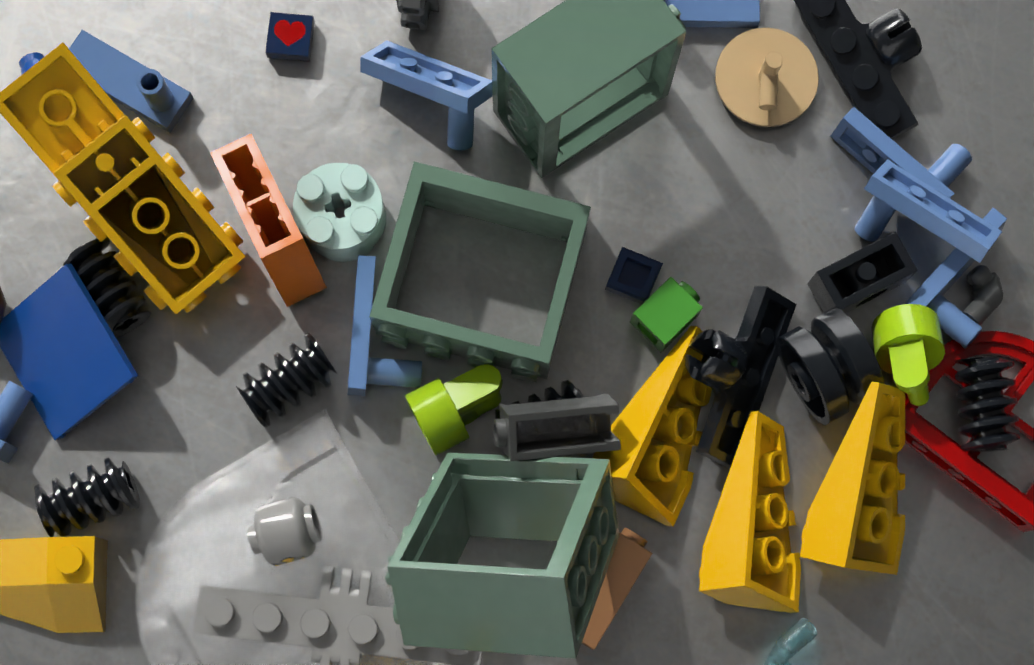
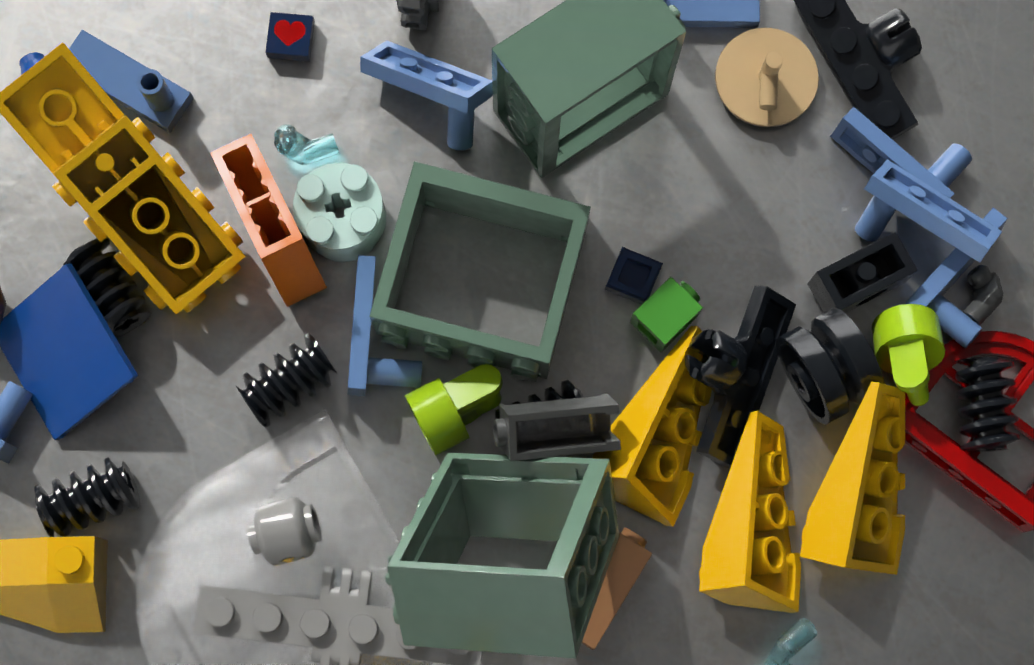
(302, 149): none -> clear light blue arm

